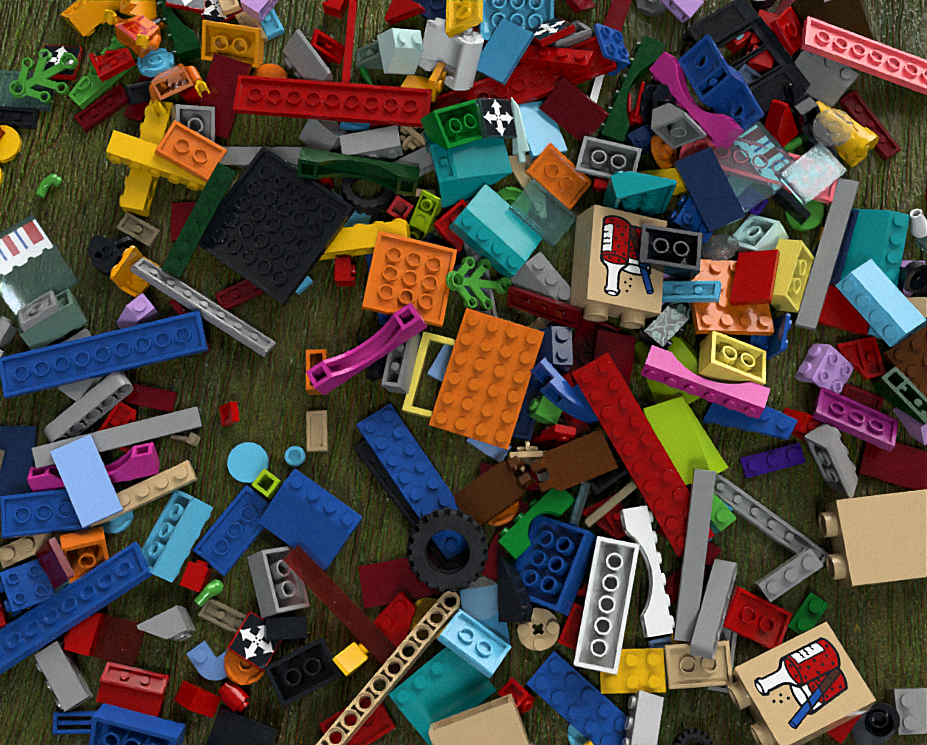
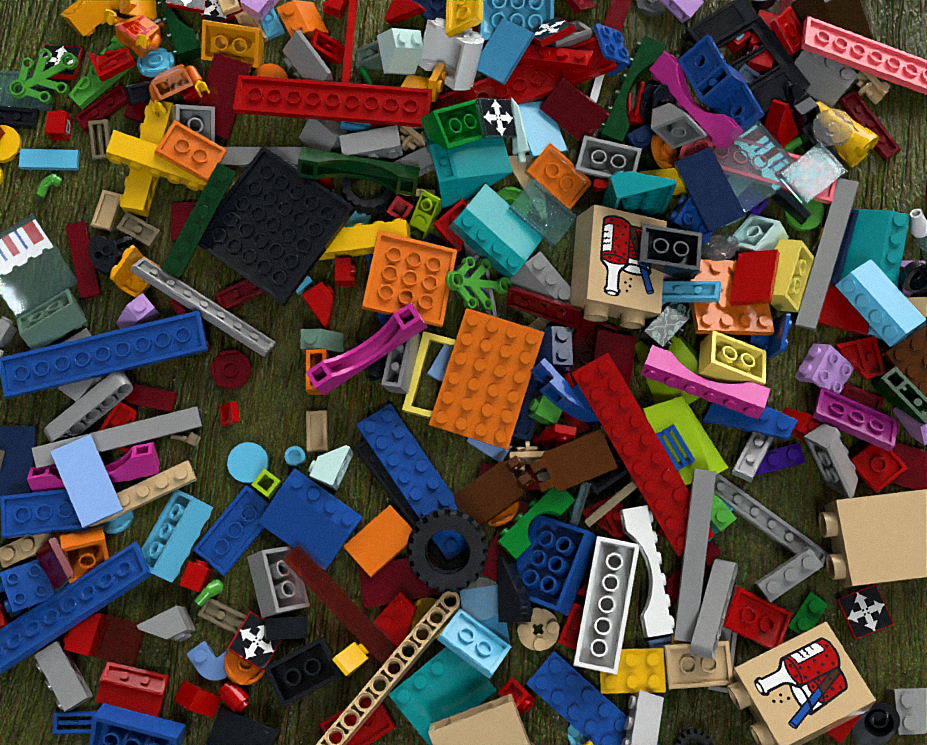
(38, 310): light grey tile -> none
(49, 159): none -> medium azure tile
(58, 125): none -> red brick
(84, 269): none -> dark red tile
(102, 156): none -> dark tan tile
(106, 211): none -> tan tile
(231, 369): none -> dark red tile
(301, 16): none -> orange slope
(321, 303): none -> red slope
(322, 339): none -> sand green slope
(331, 467): none -> light aqua slope
(379, 541): none -> orange tile
(666, 432): none -> blue tile
(752, 456): none -> light grey tile
(864, 611): none -> black tile
(871, 87): none -> tan hips
(877, 466): none -> red tile

